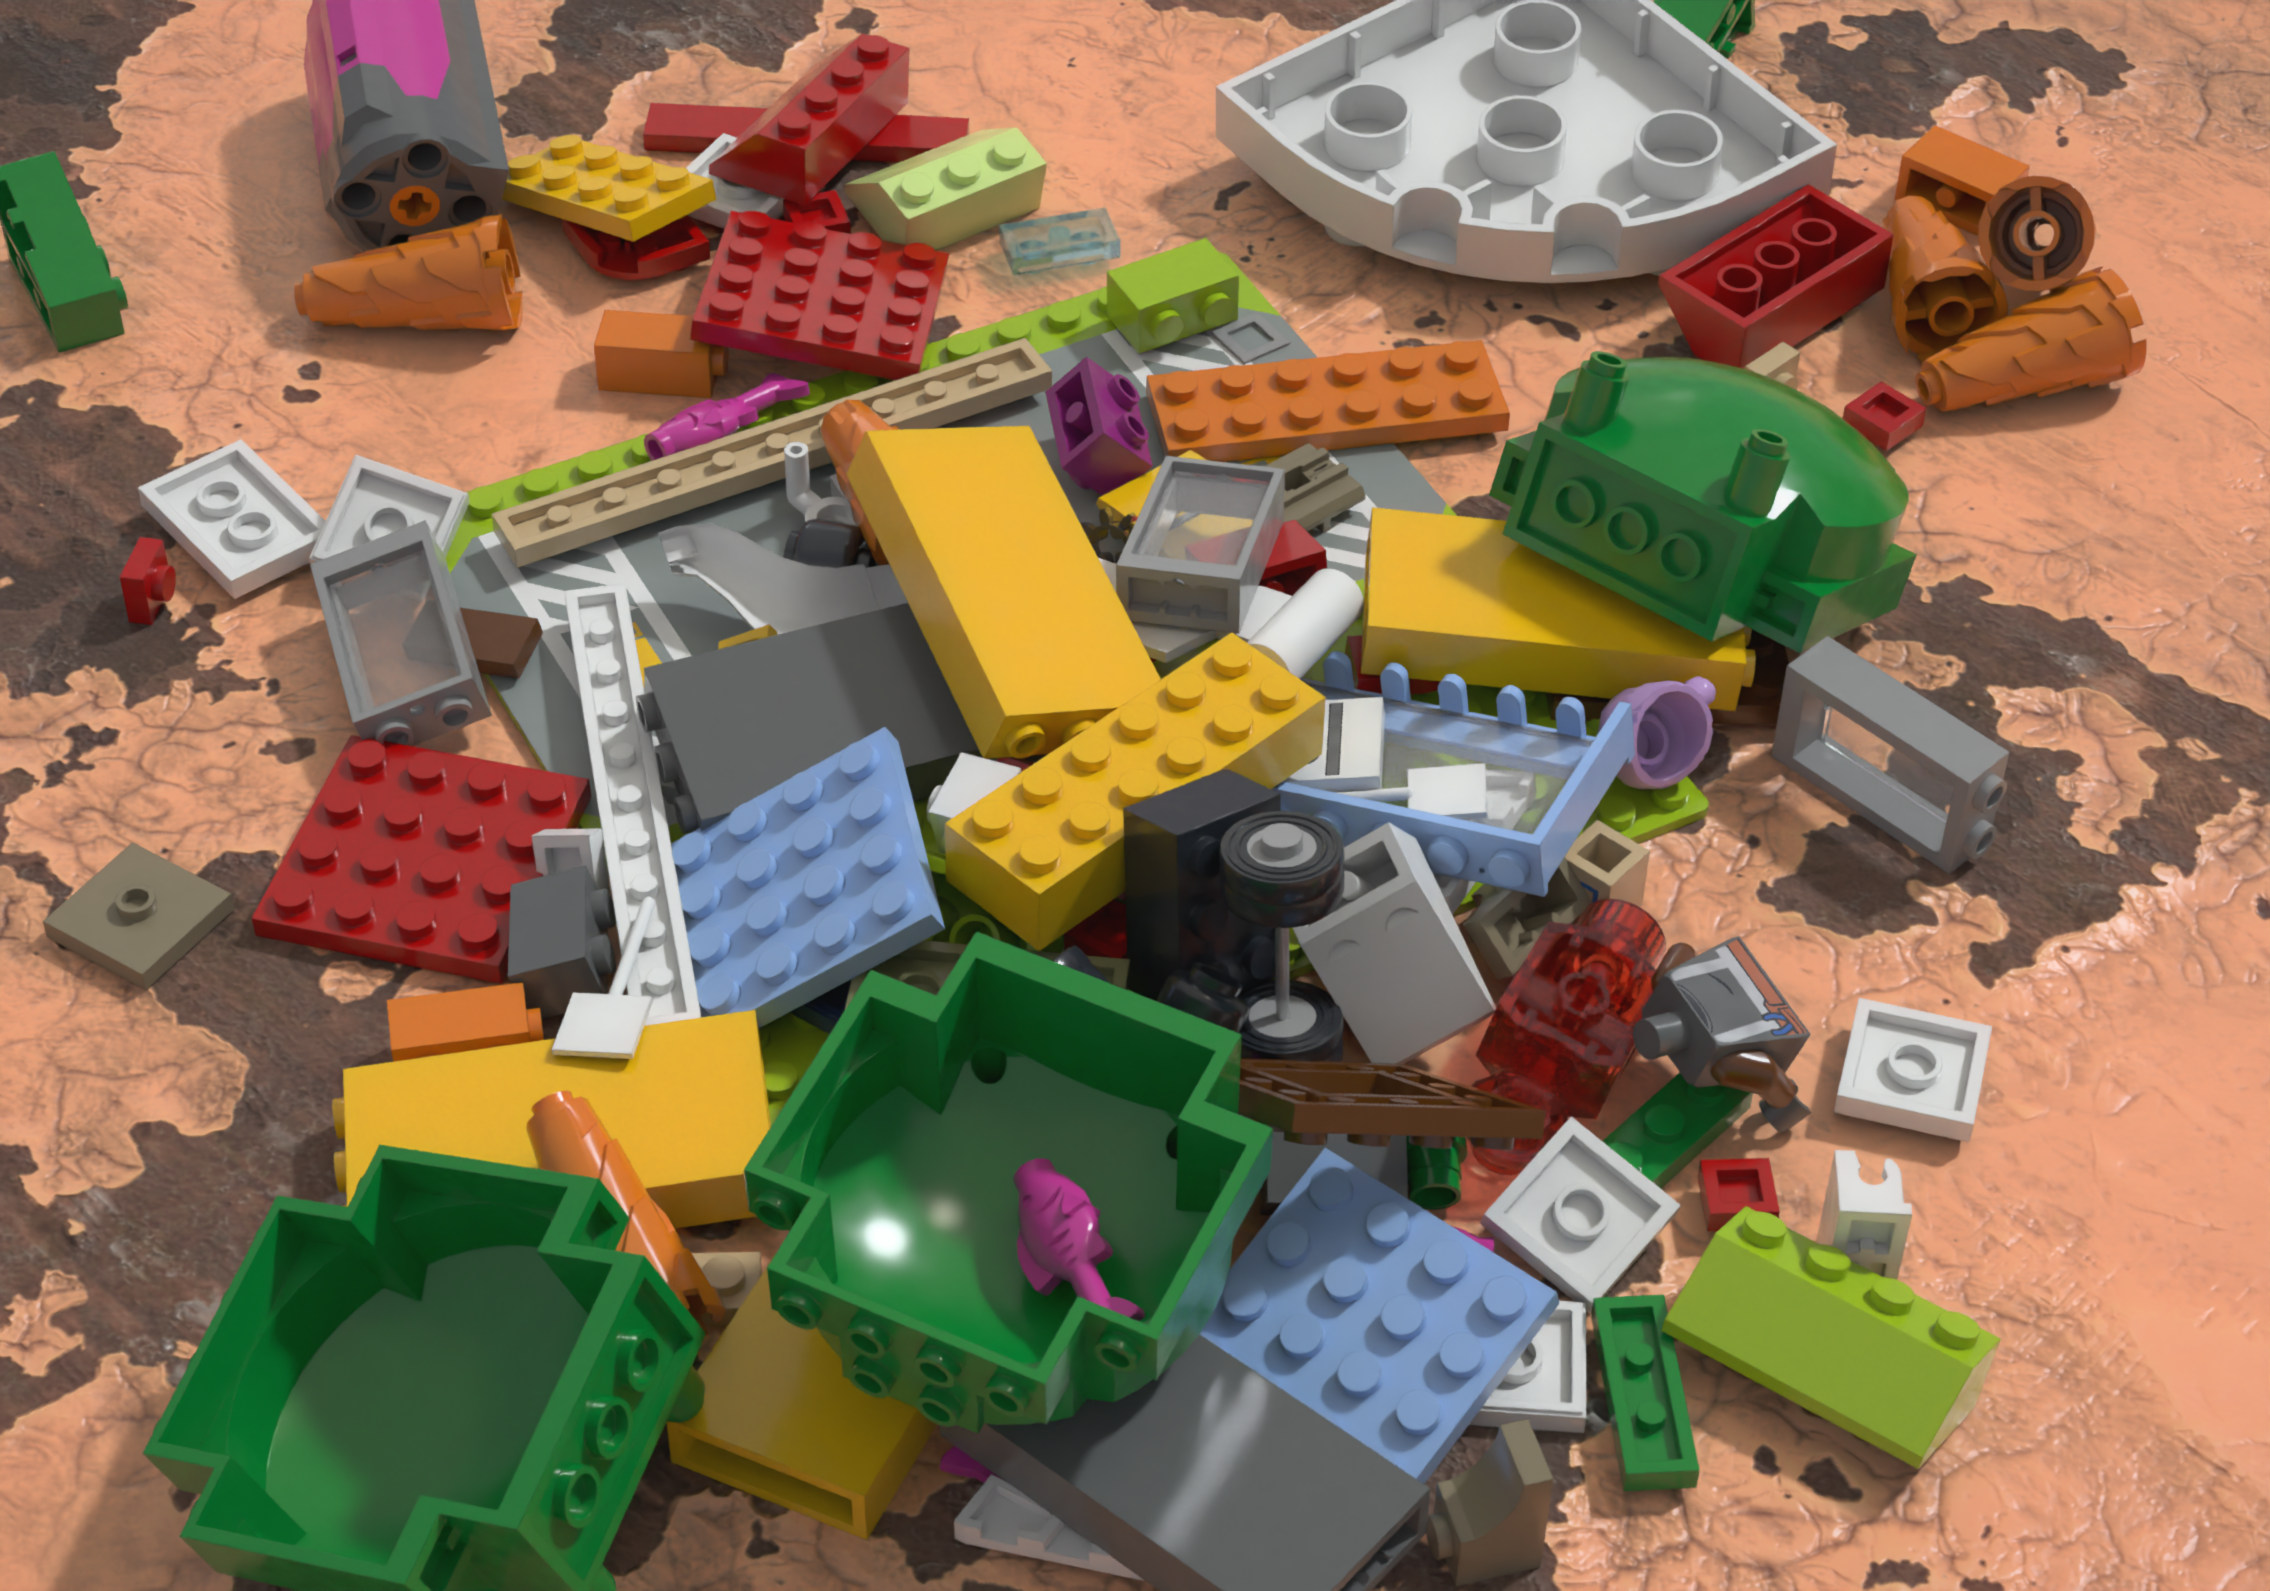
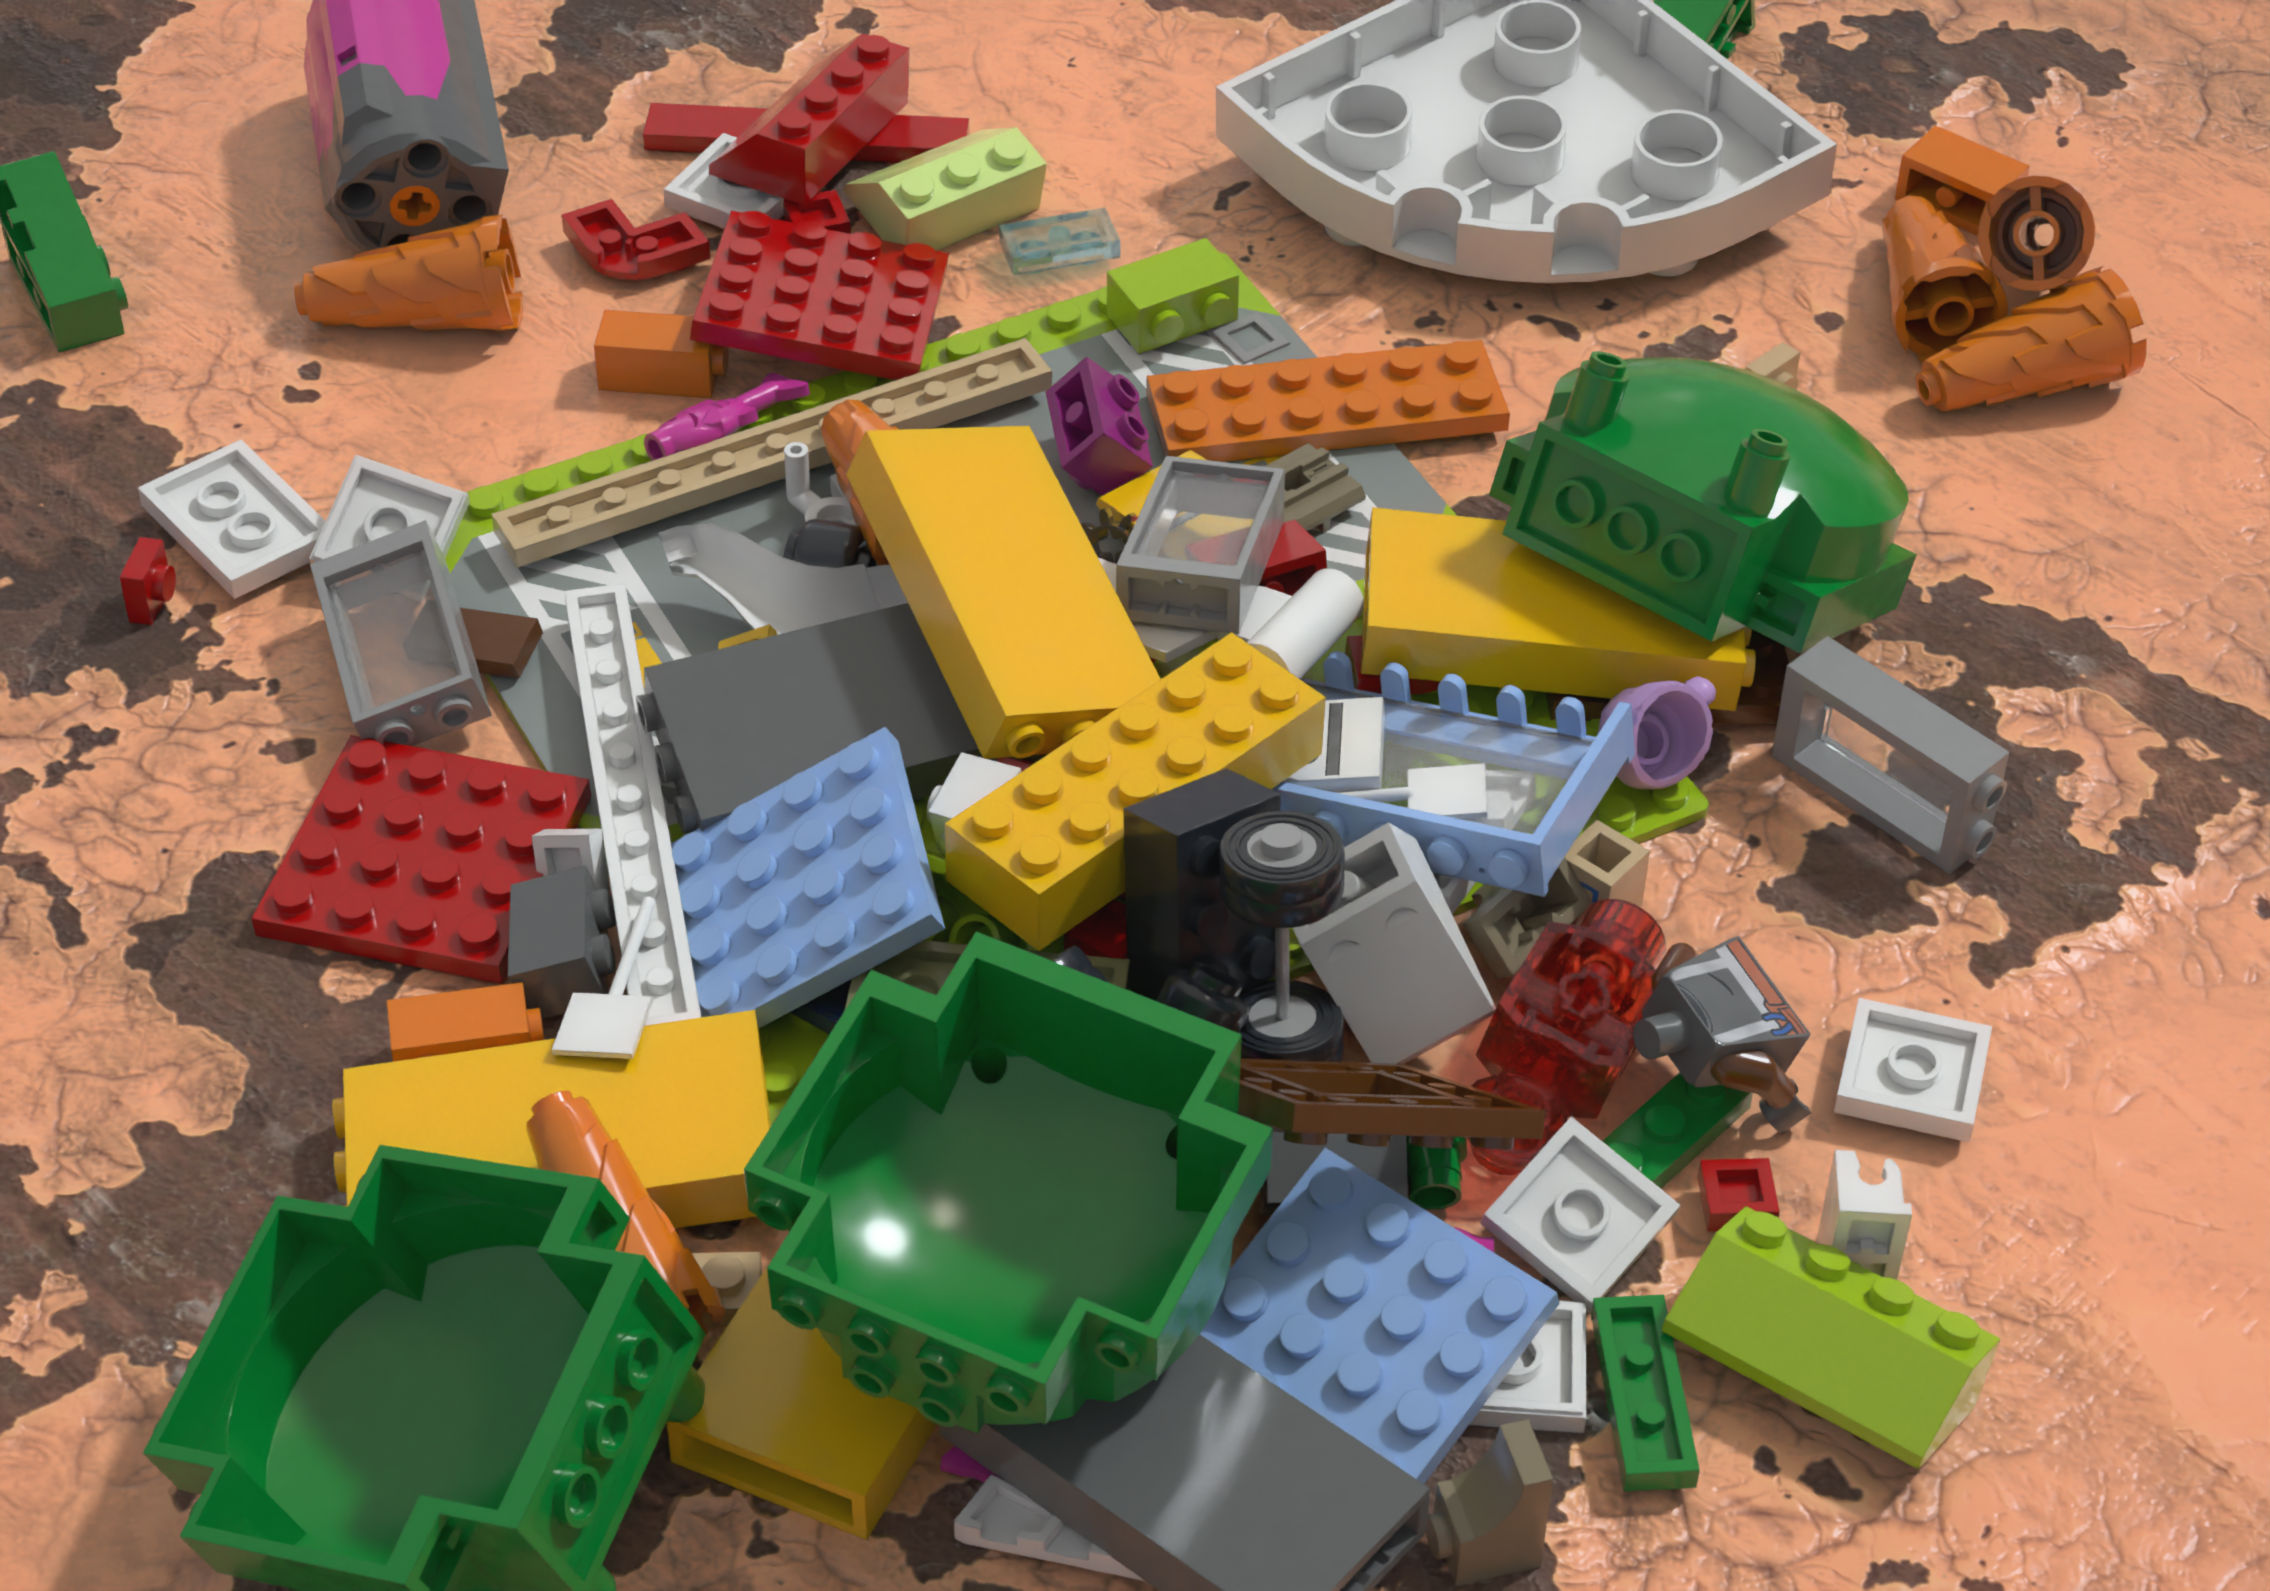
(138, 915): dark tan plate -> none
(604, 187): yellow plate -> none
(1062, 1236): dark pink animal -> none
(1777, 278): red slope -> none
(1884, 415): red plate -> none

